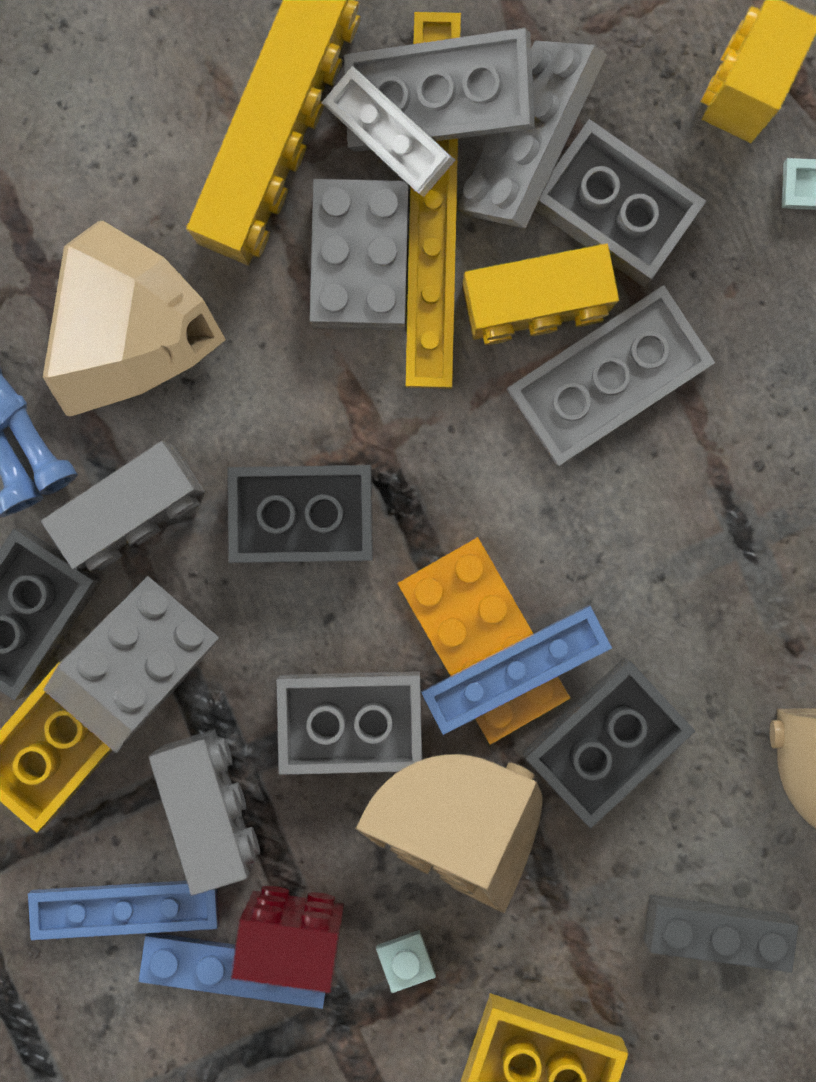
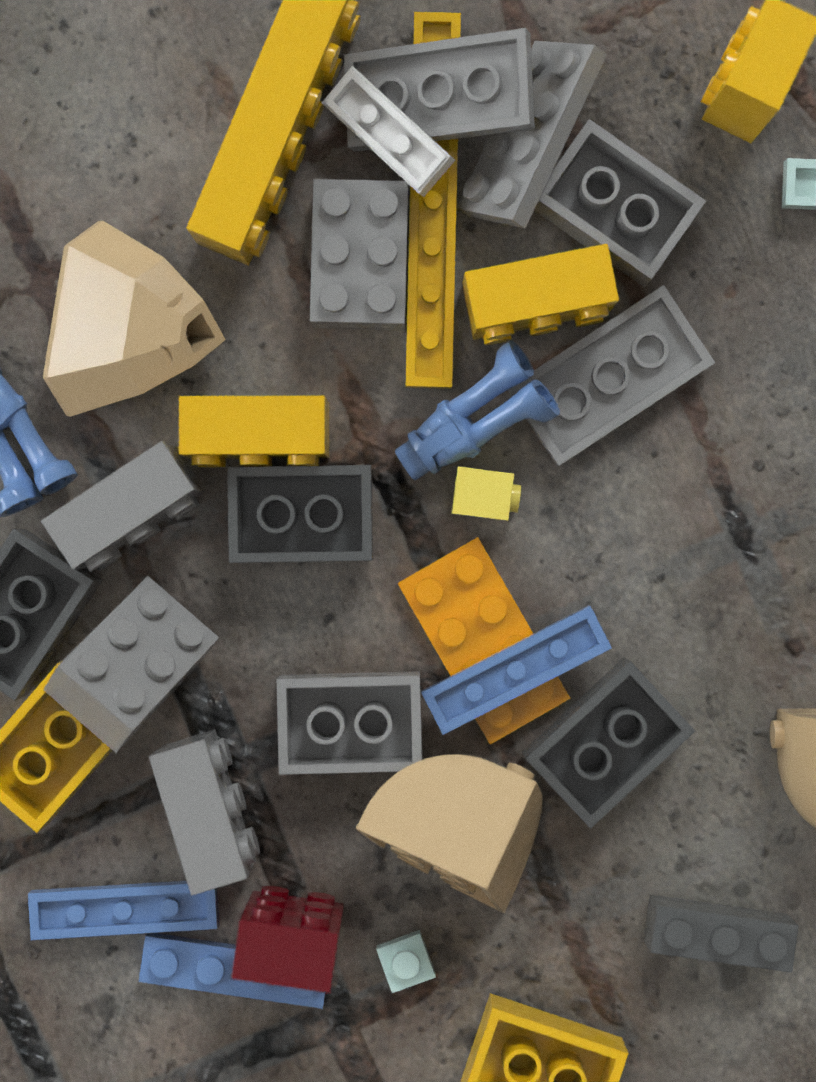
(253, 430): none -> yellow brick
(450, 432): none -> medium blue piece
(485, 494): none -> light yellow brick

